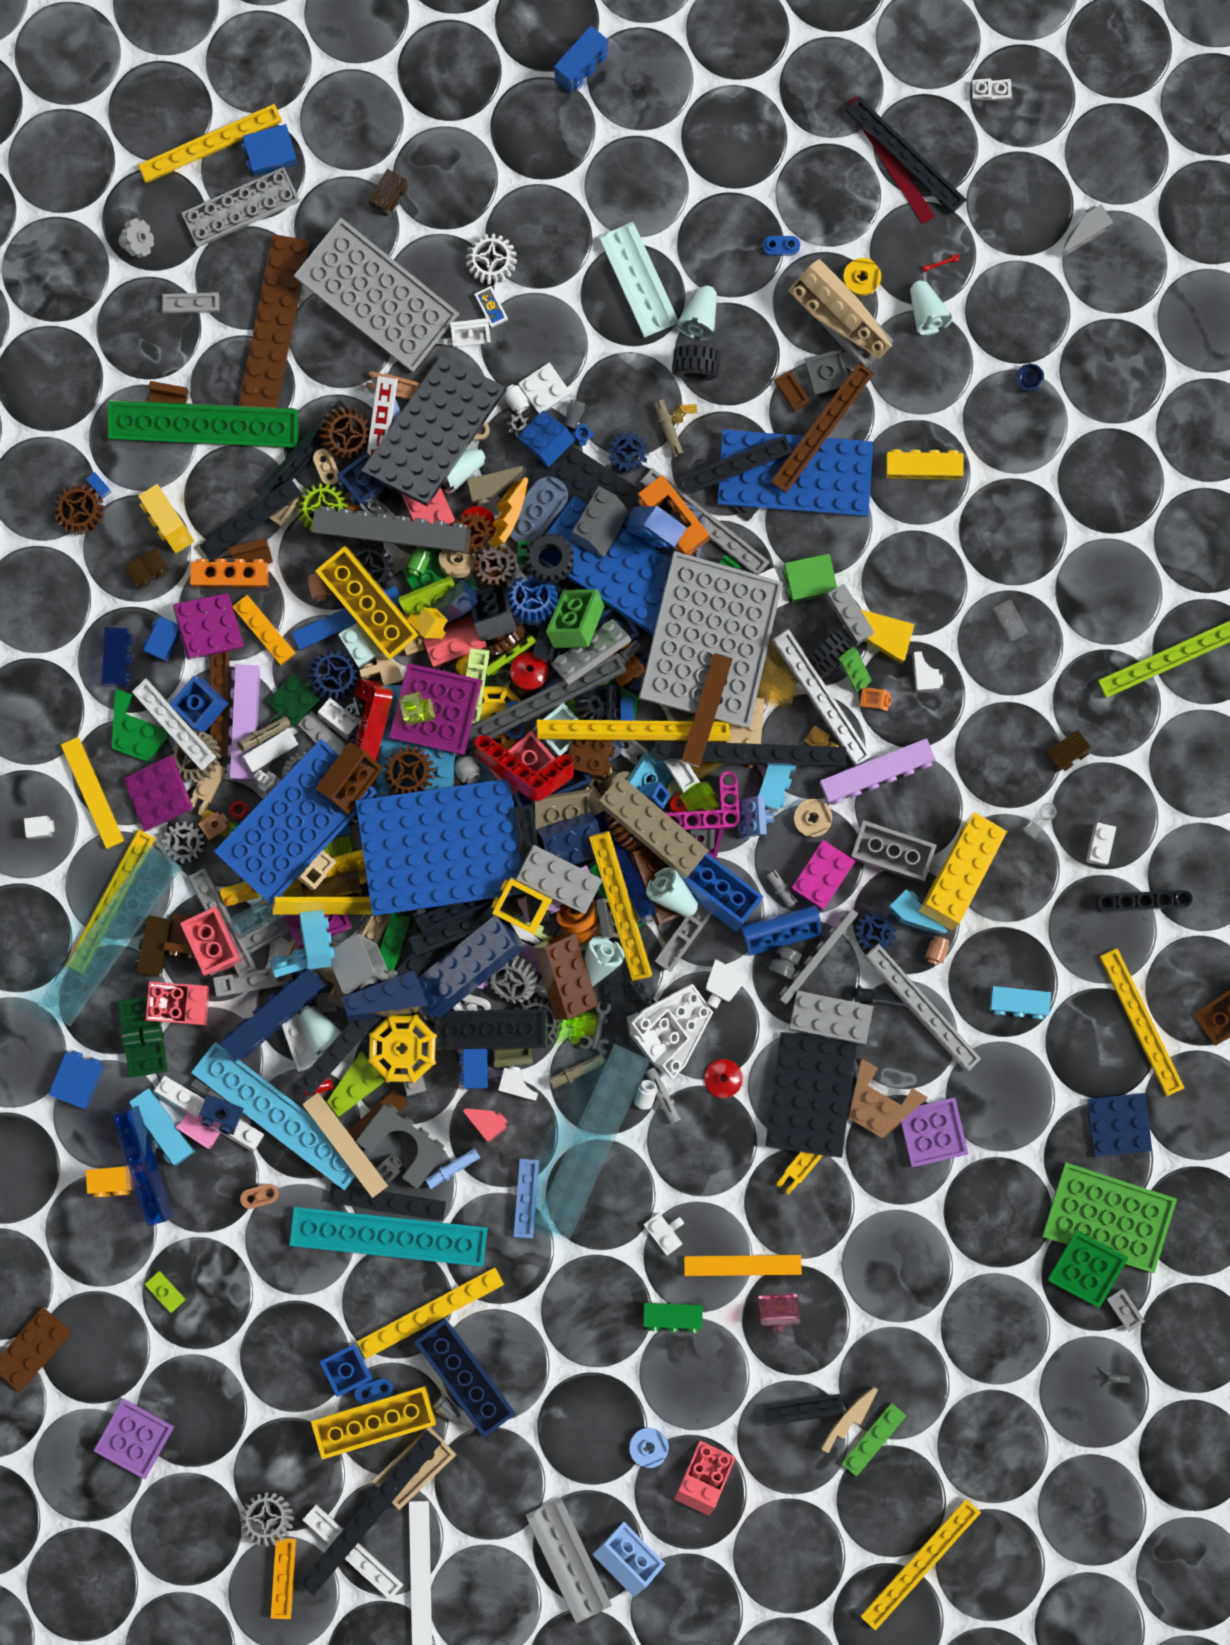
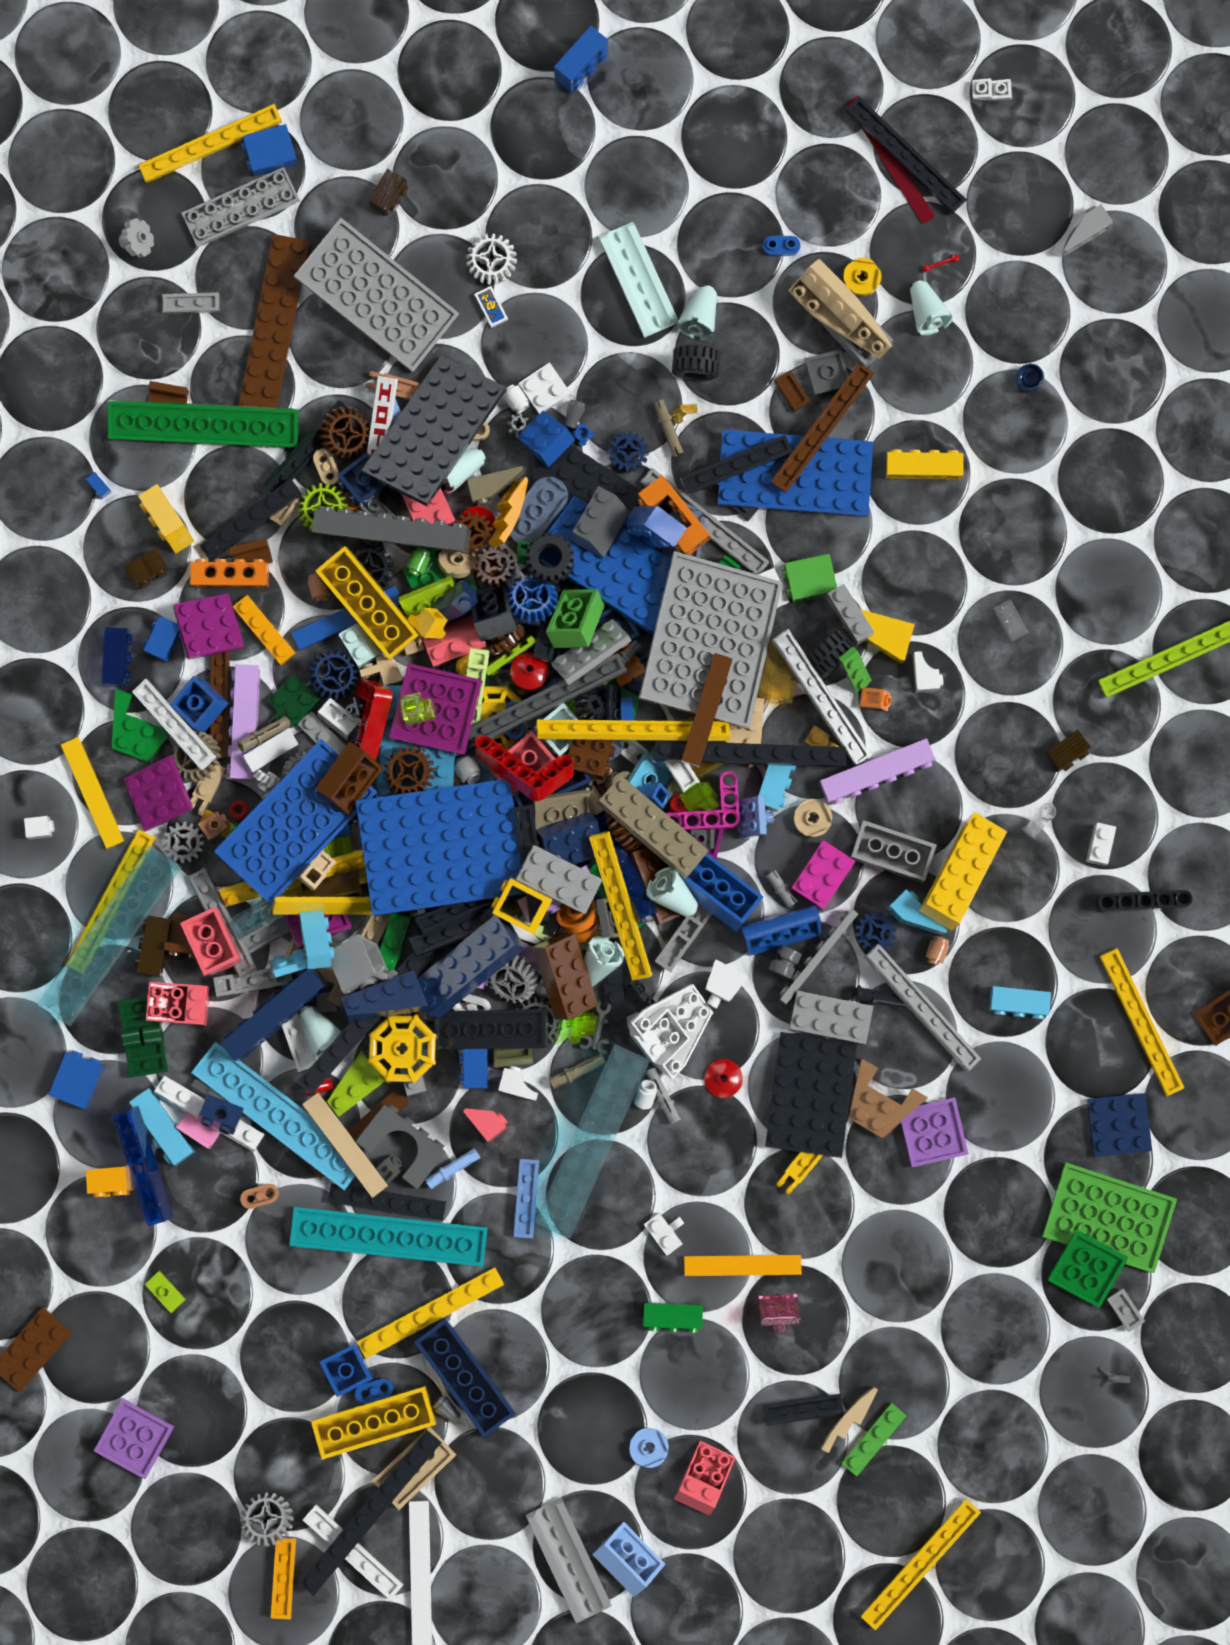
(83, 502): reddish brown gear -> none
(470, 332): white hinge -> none

